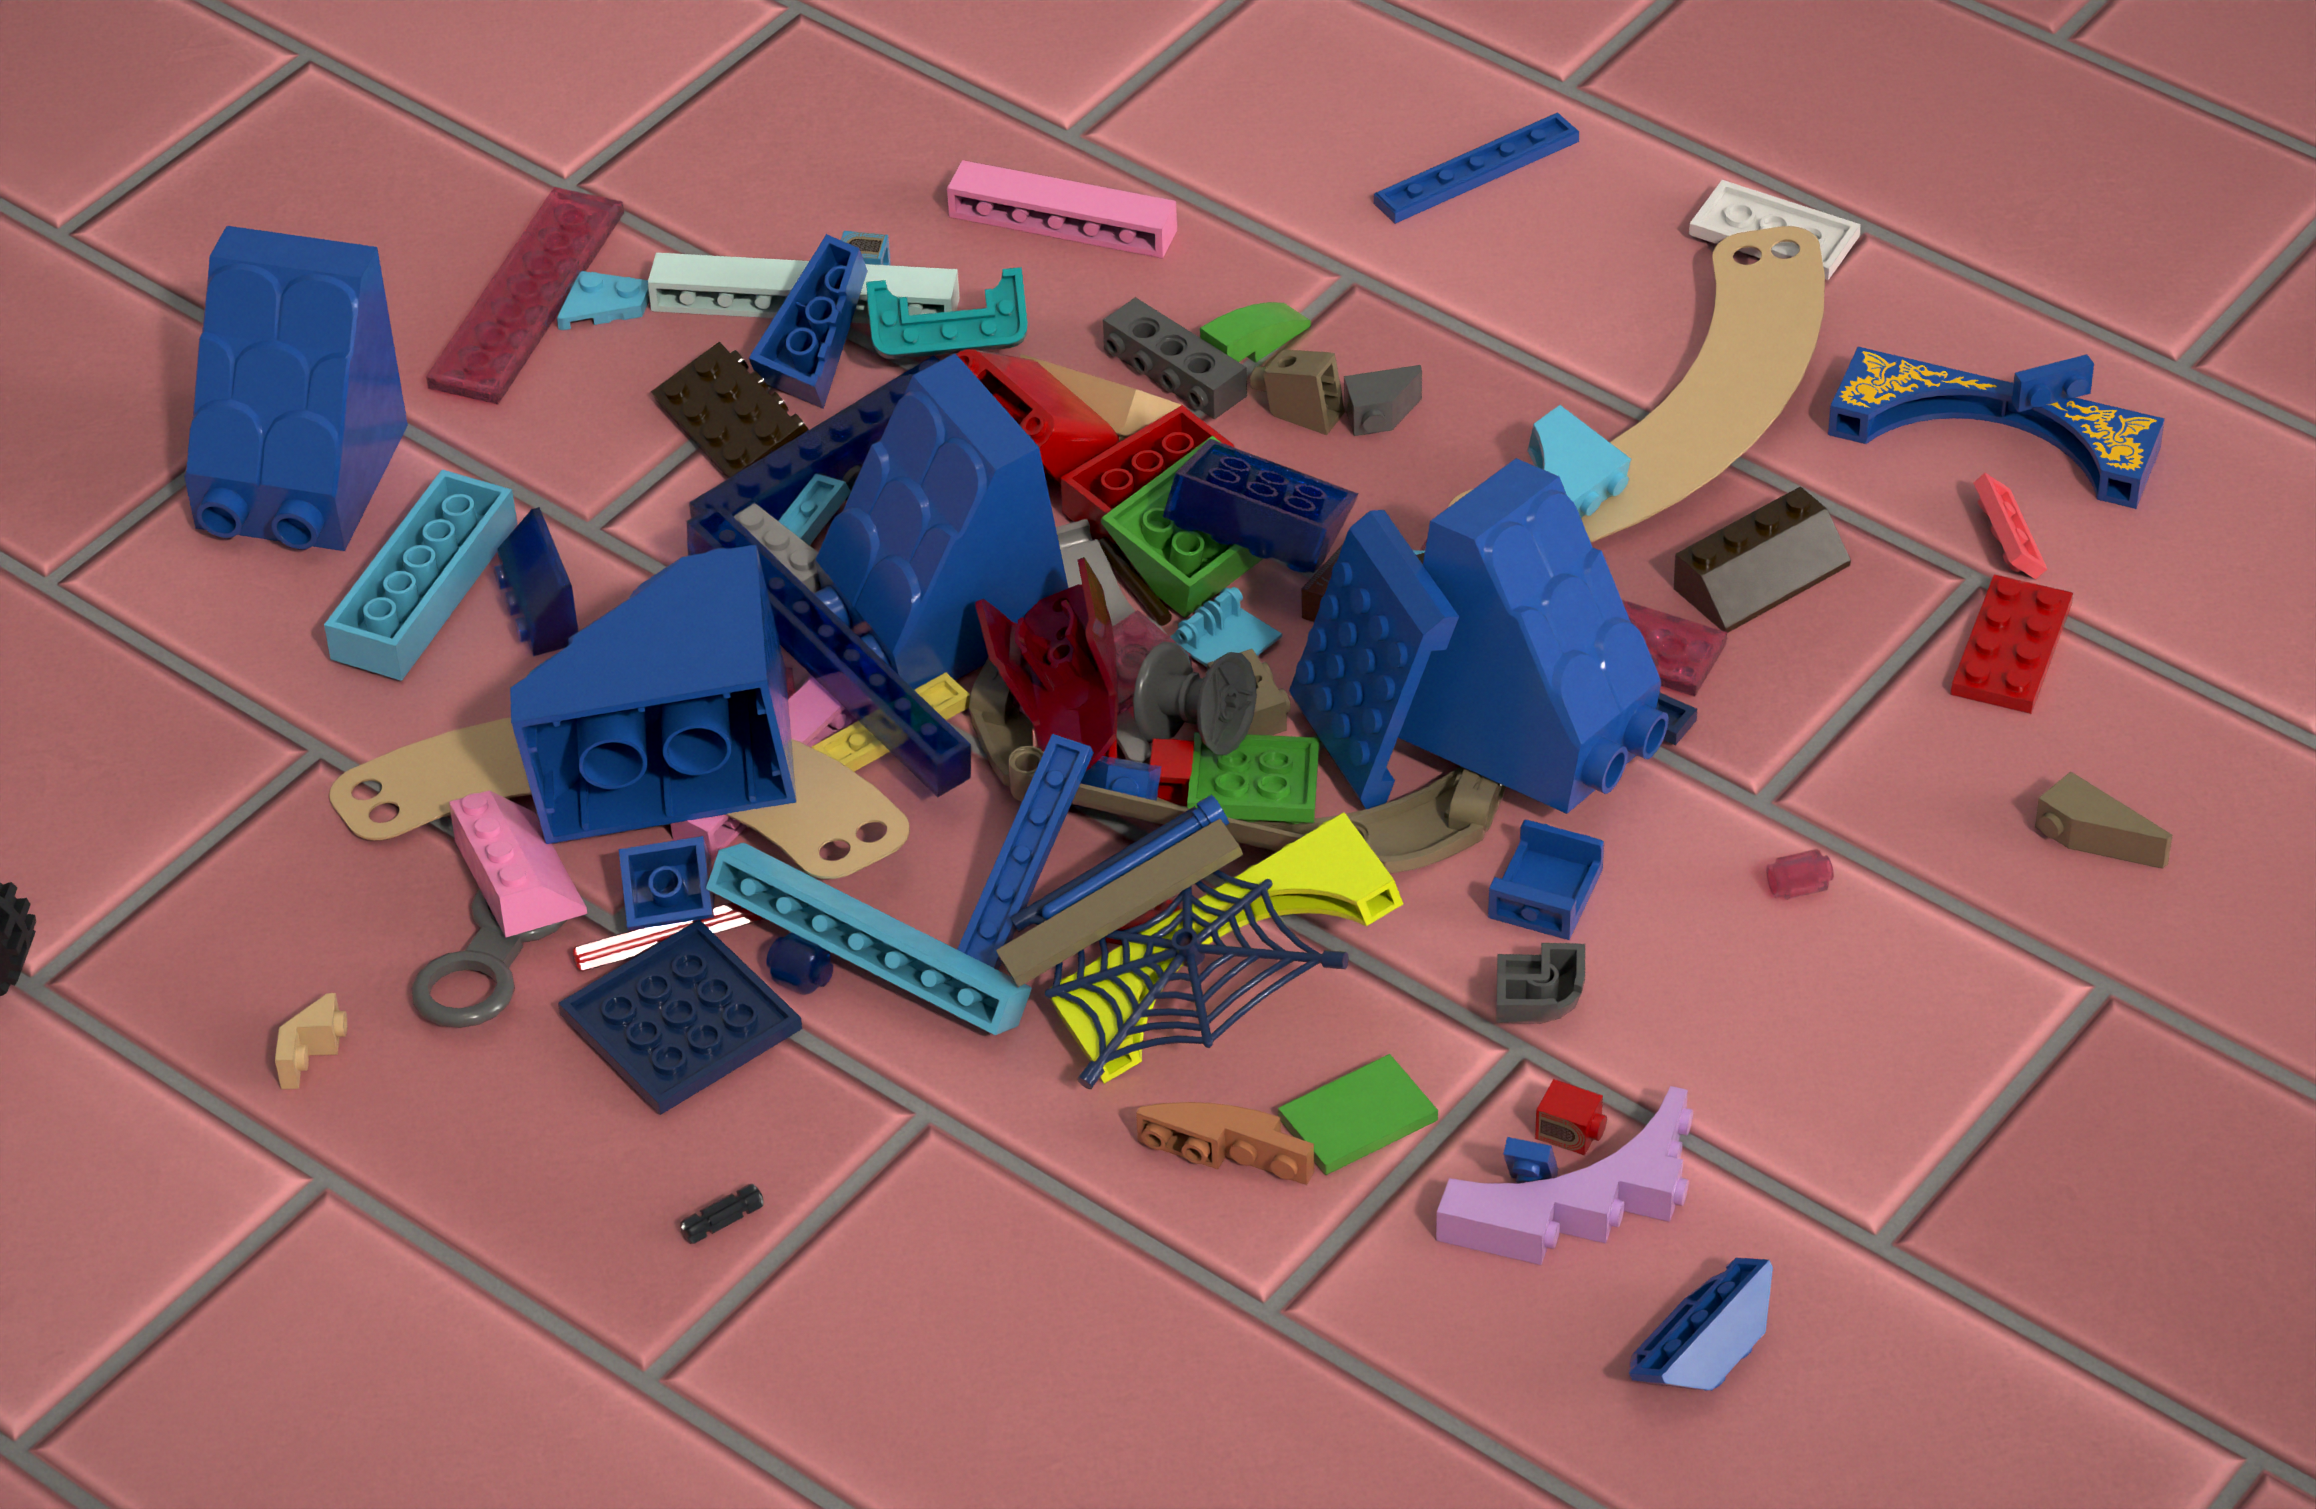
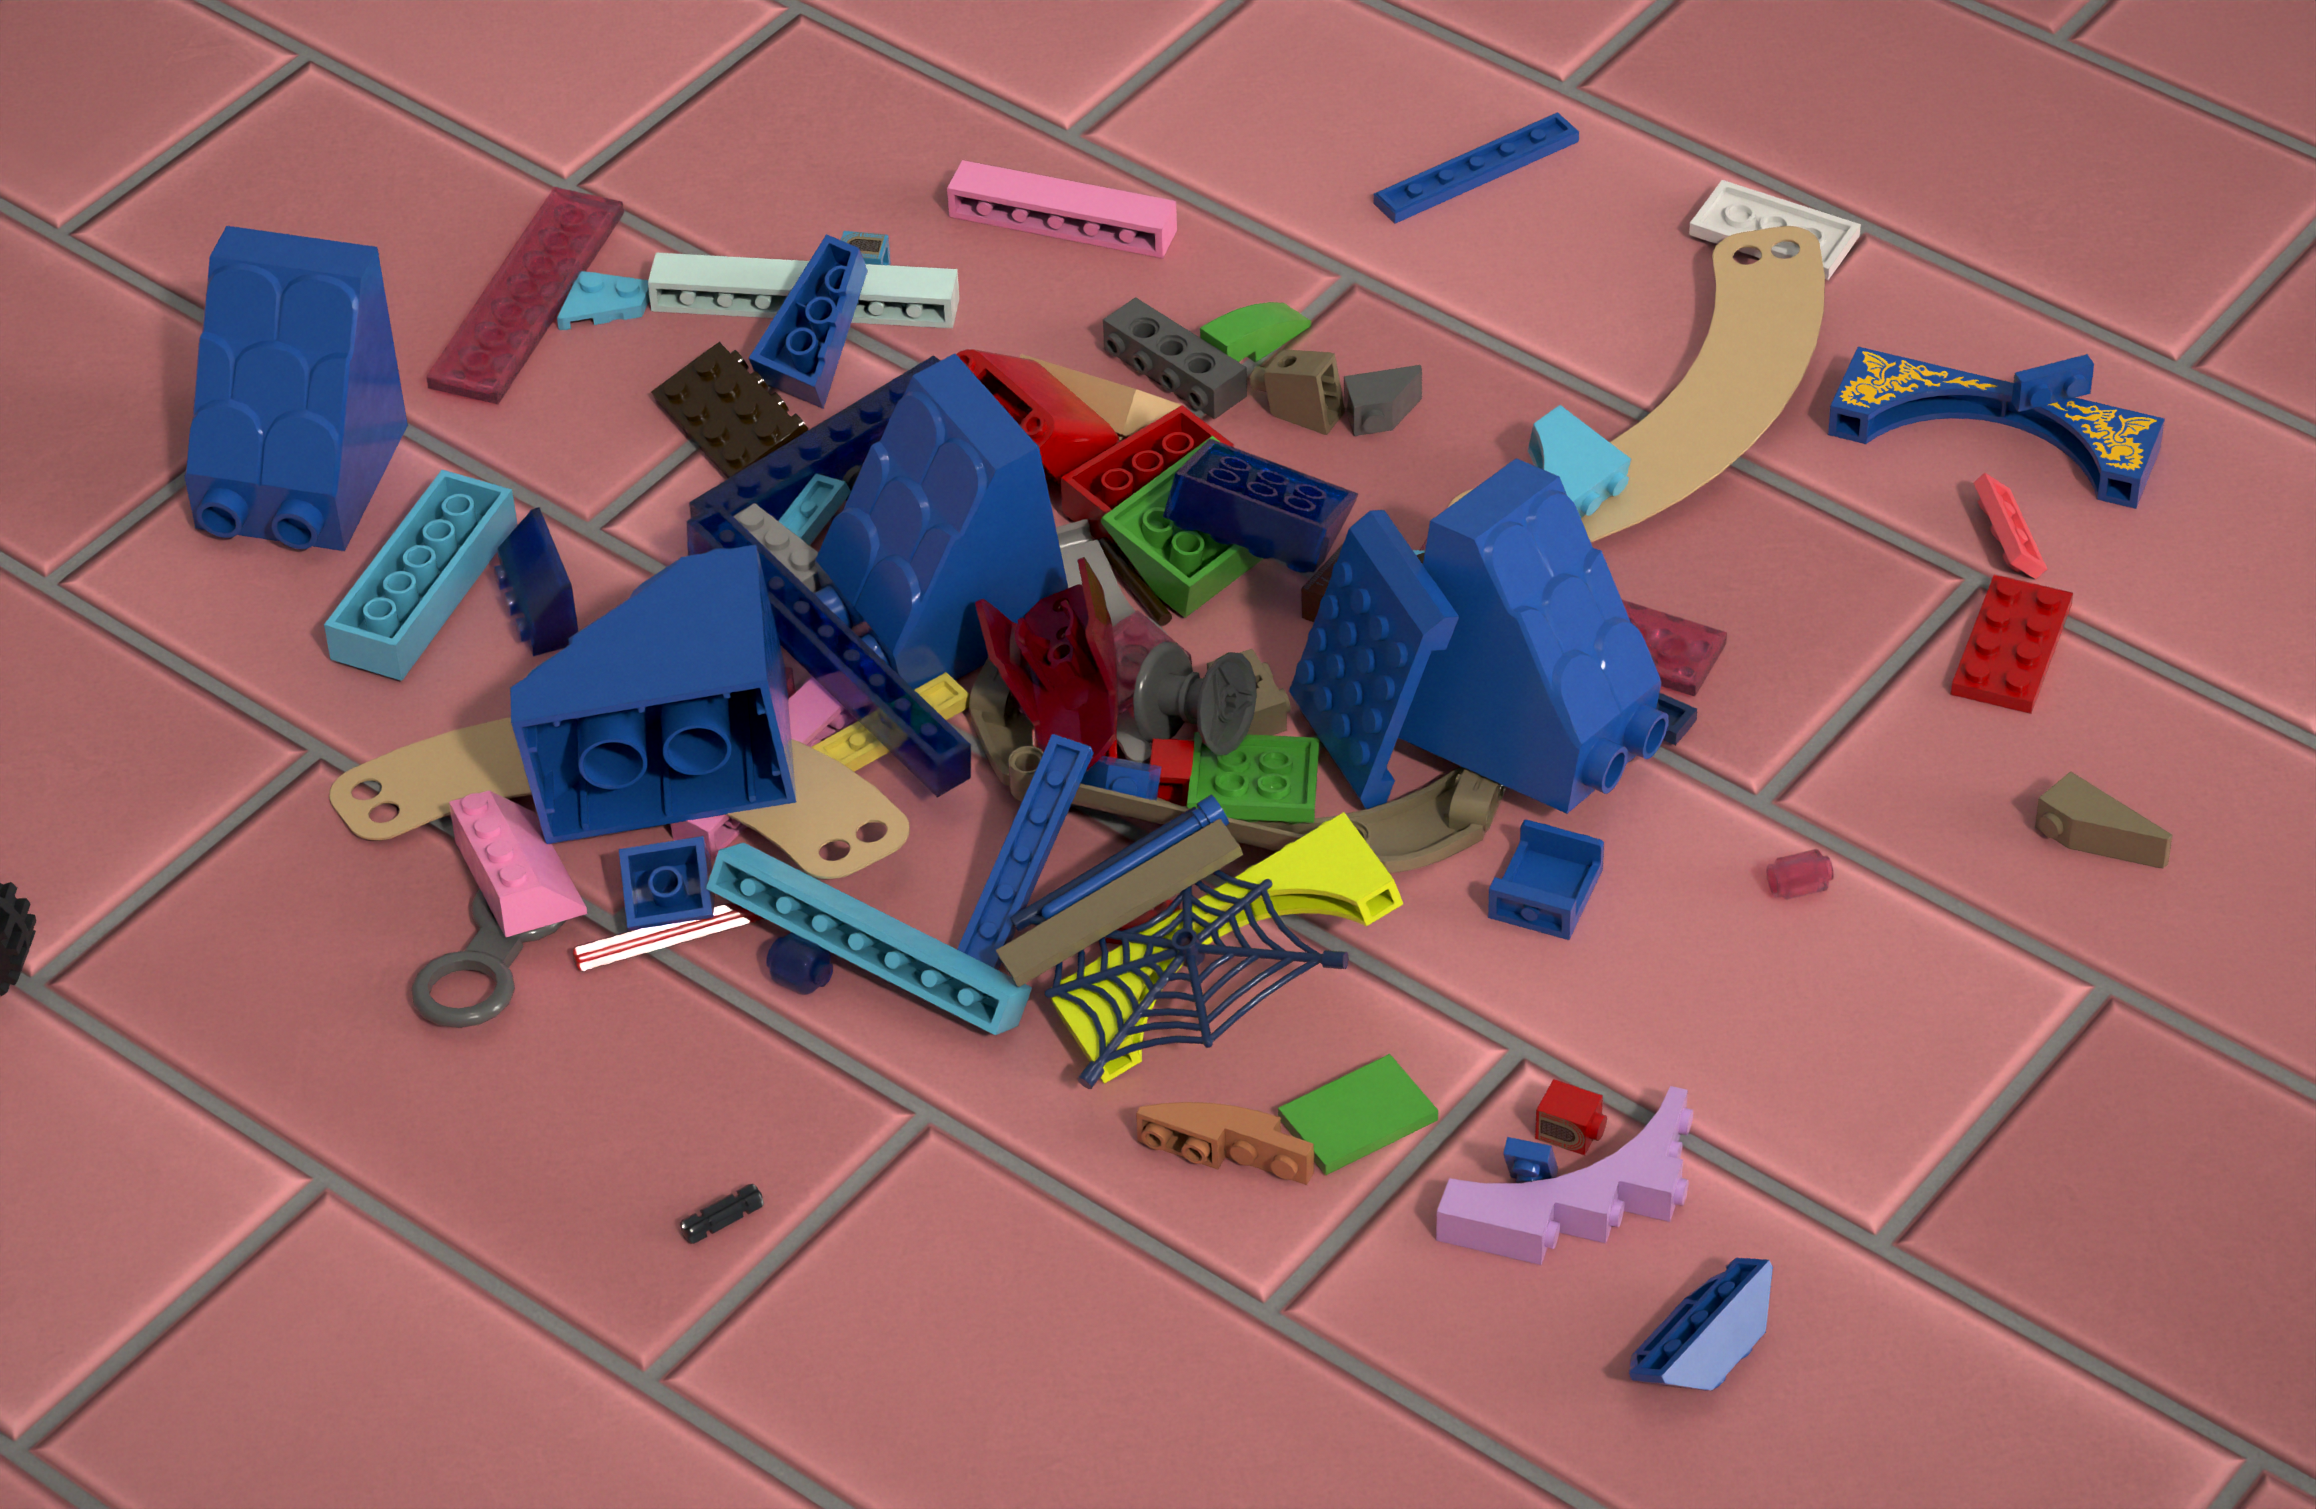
(309, 1033): tan slope -> none
(680, 1016): dark blue plate -> none
(903, 335): teal windscreen -> none
(1223, 628): medium azure hinge -> none
(1540, 986): dark grey brick -> none
(1760, 560): slope -> none

